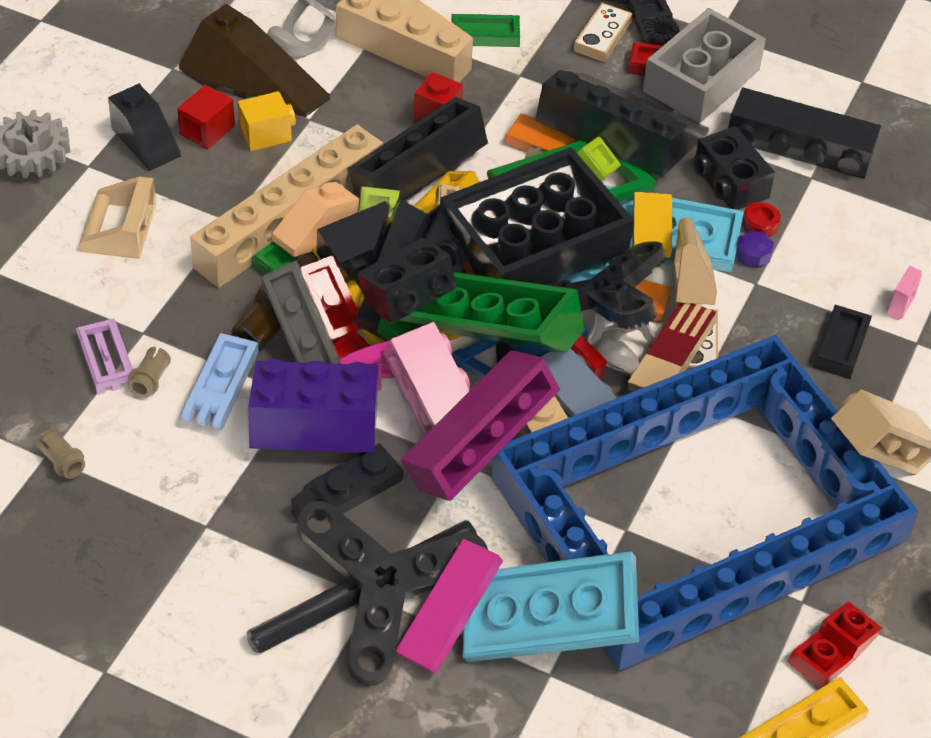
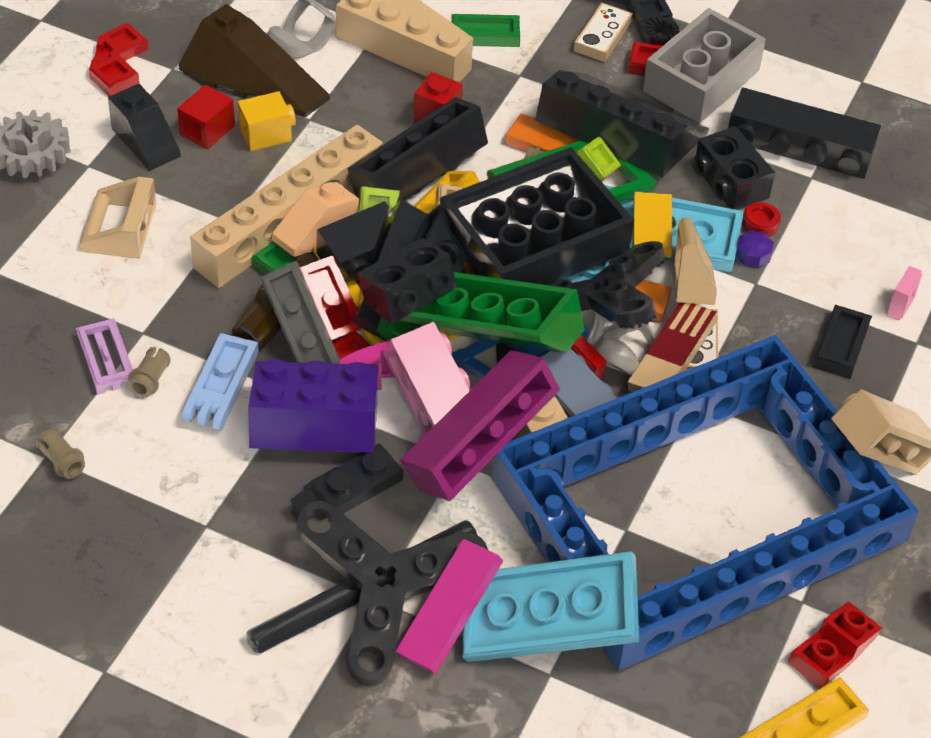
(109, 64): none -> red tile

